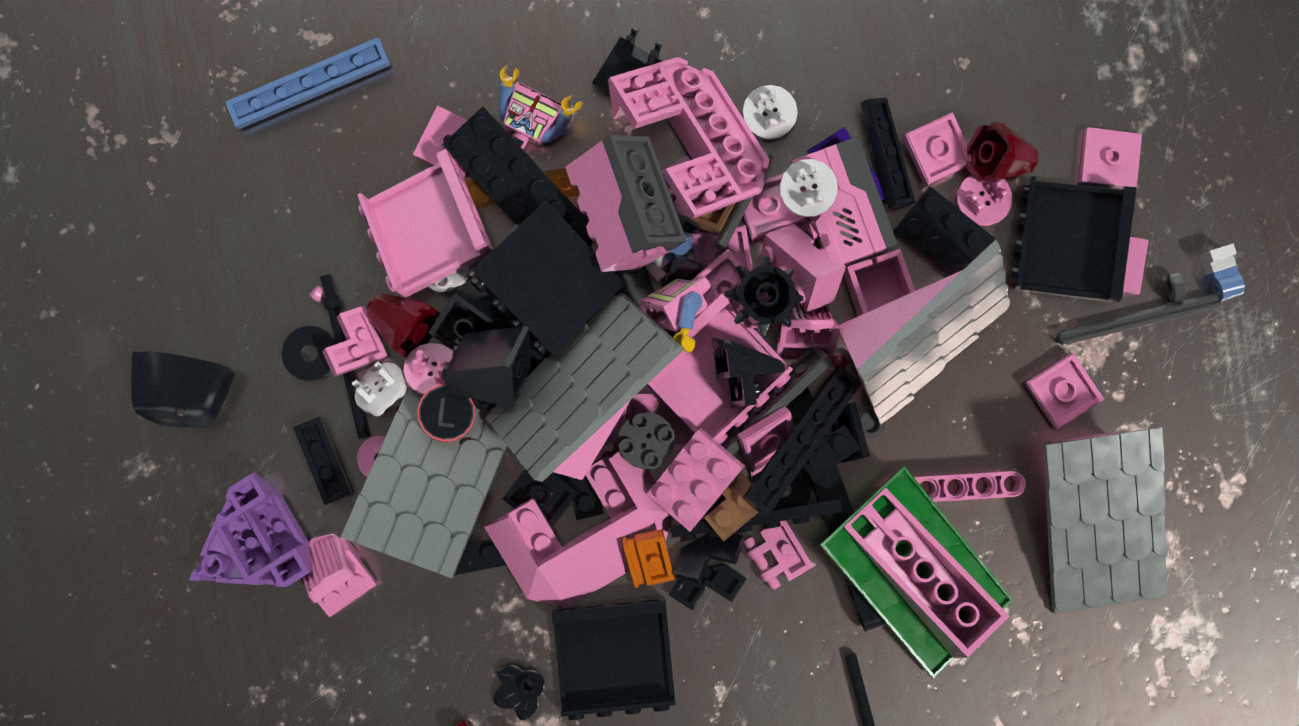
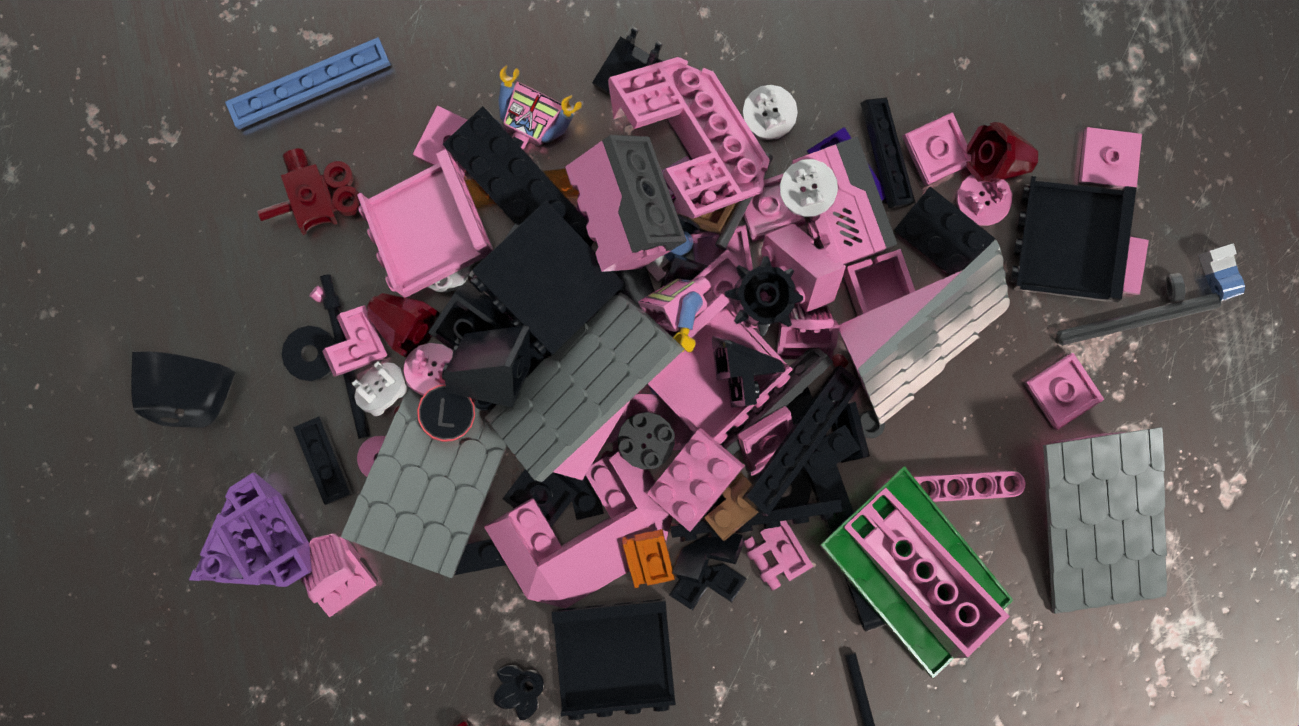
(309, 192): none -> dark red piece

